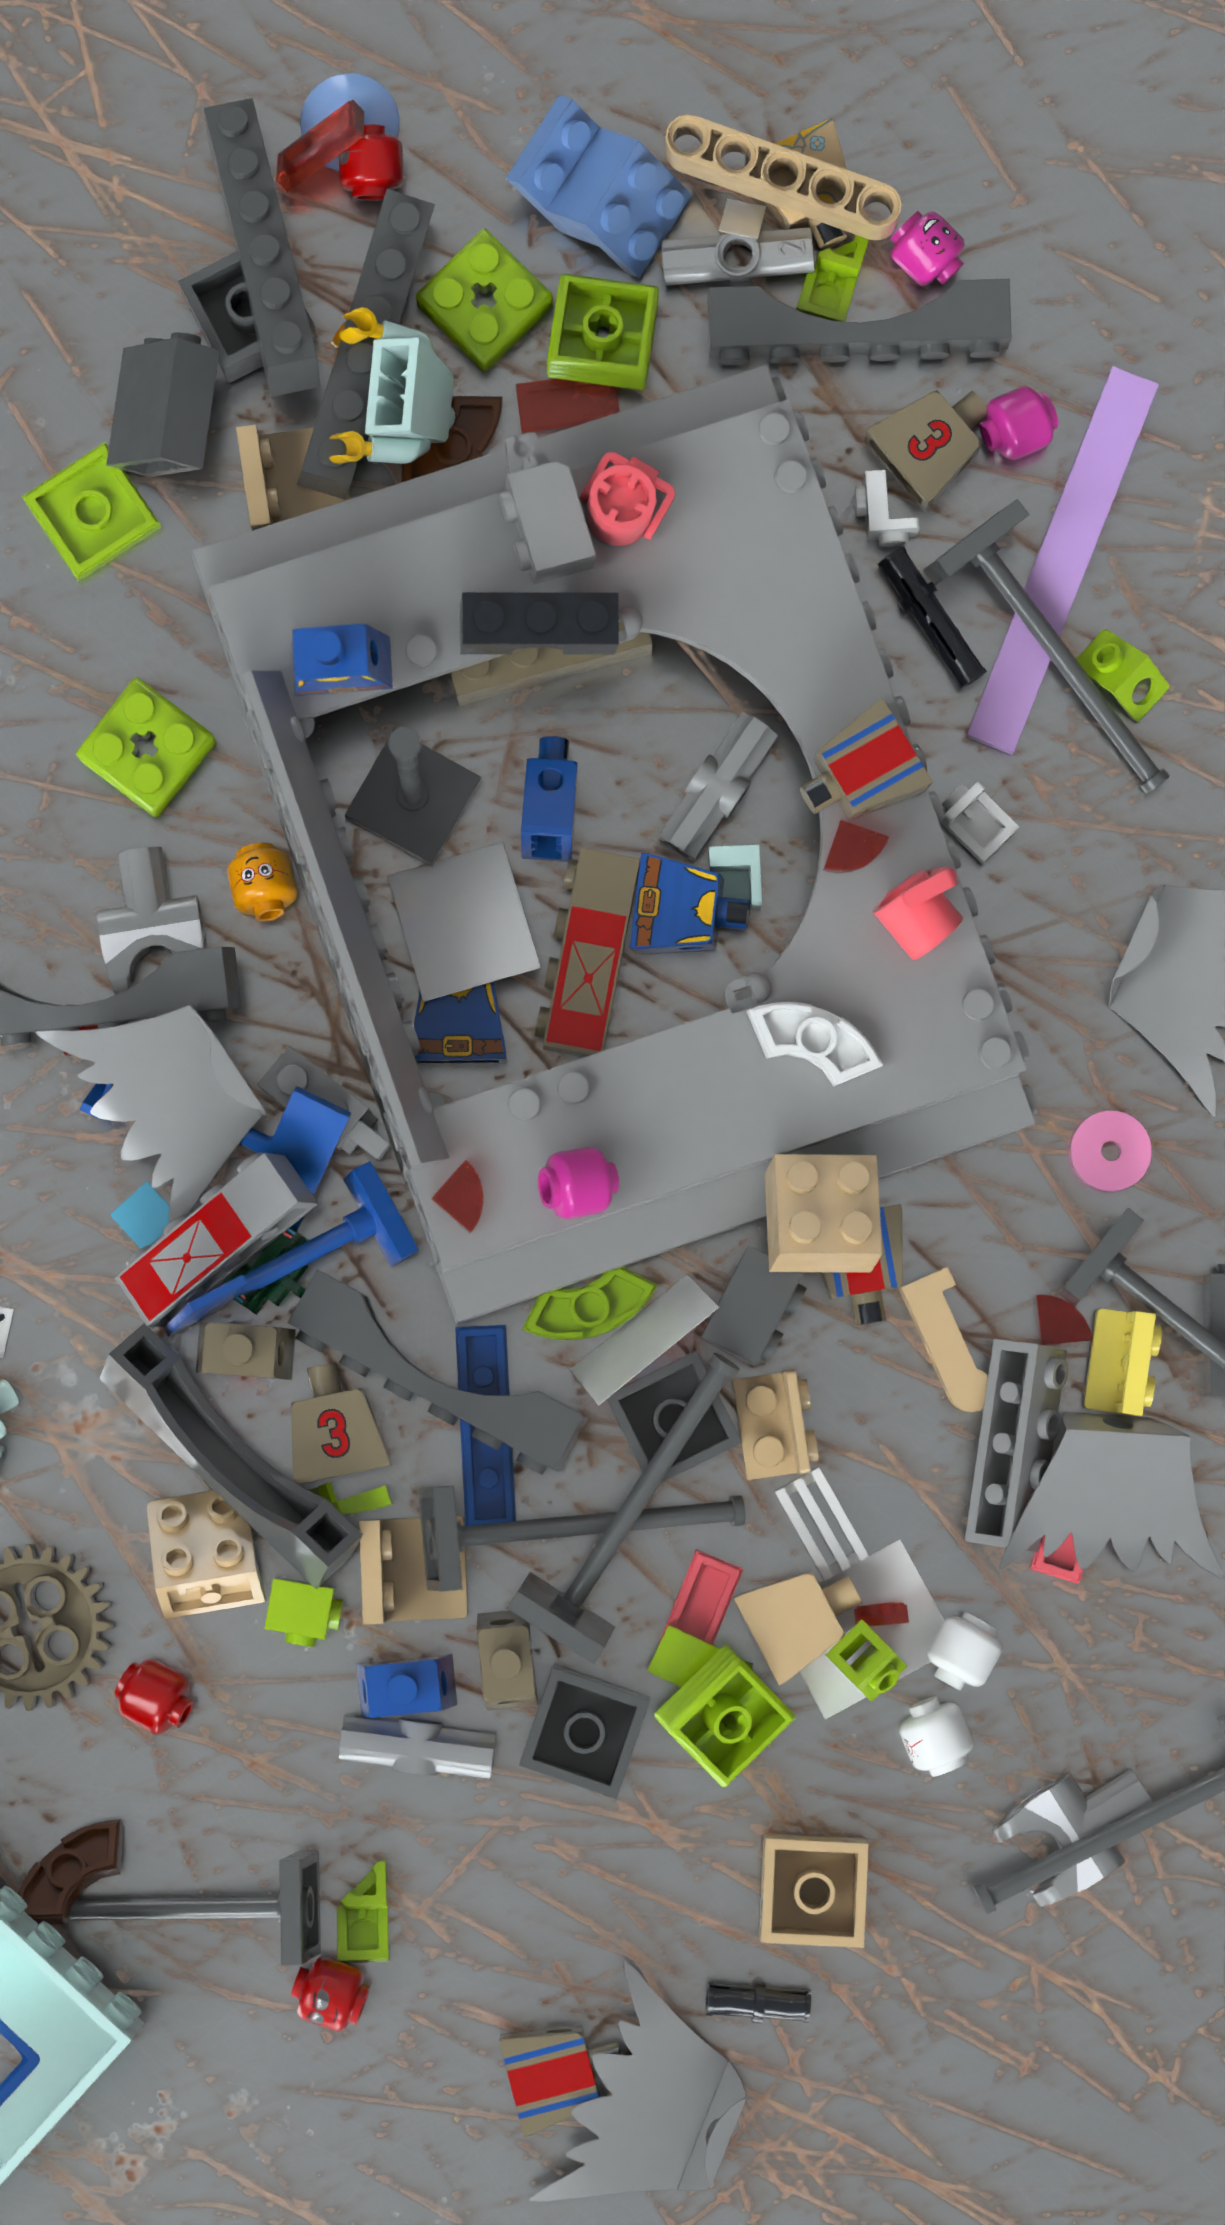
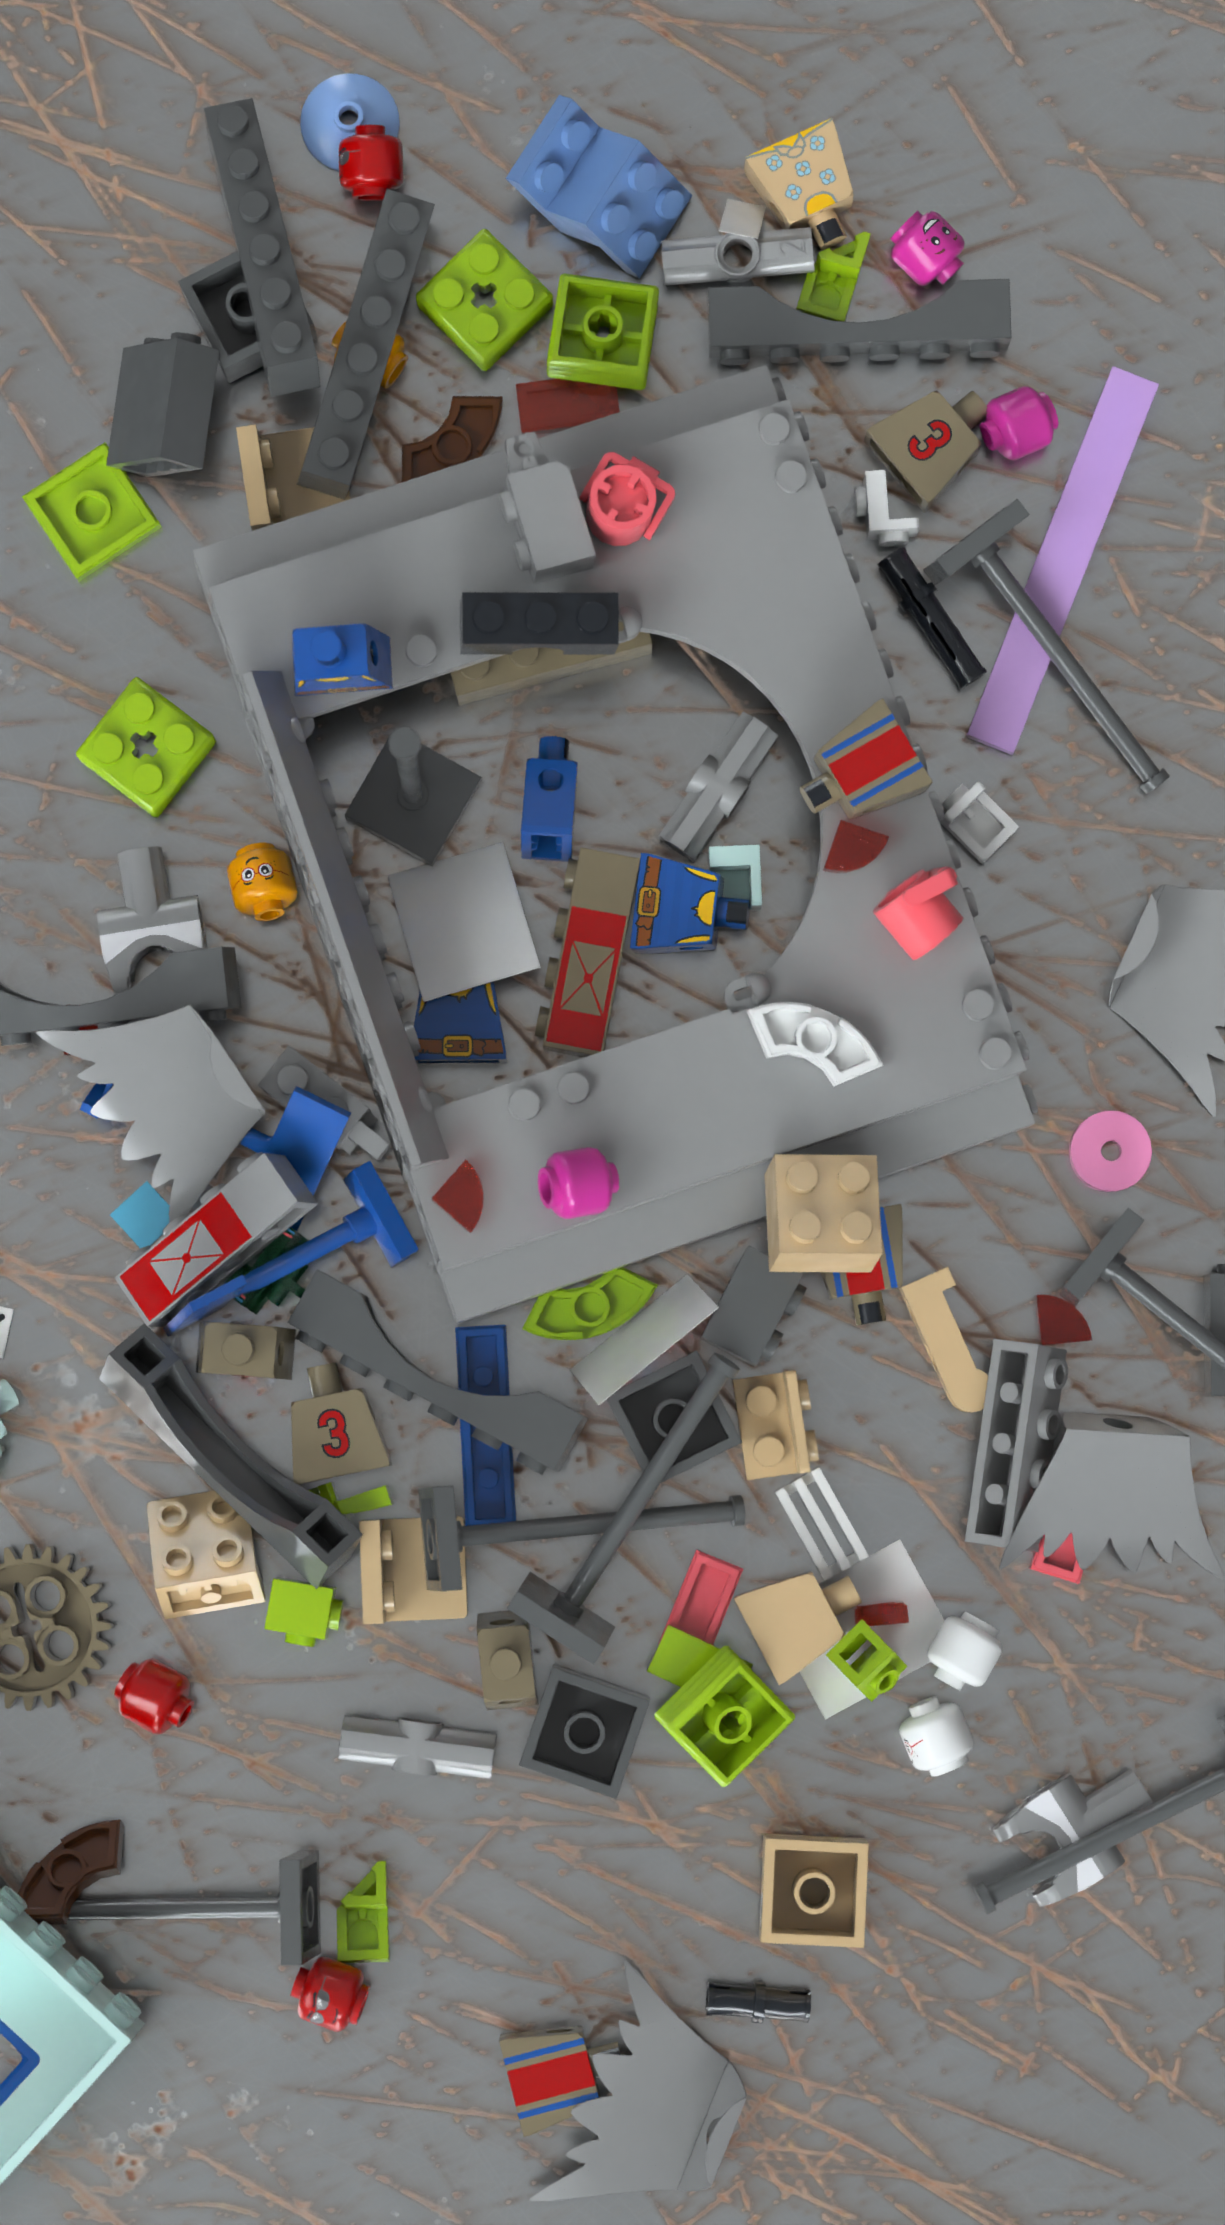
(320, 145): clear red tile -> none
(406, 394): light aqua torso -> none
(406, 1686): blue torso -> none
(765, 158): tan beam -> none
(1119, 669): lime bracket -> none
(1121, 1361): light yellow bracket -> none

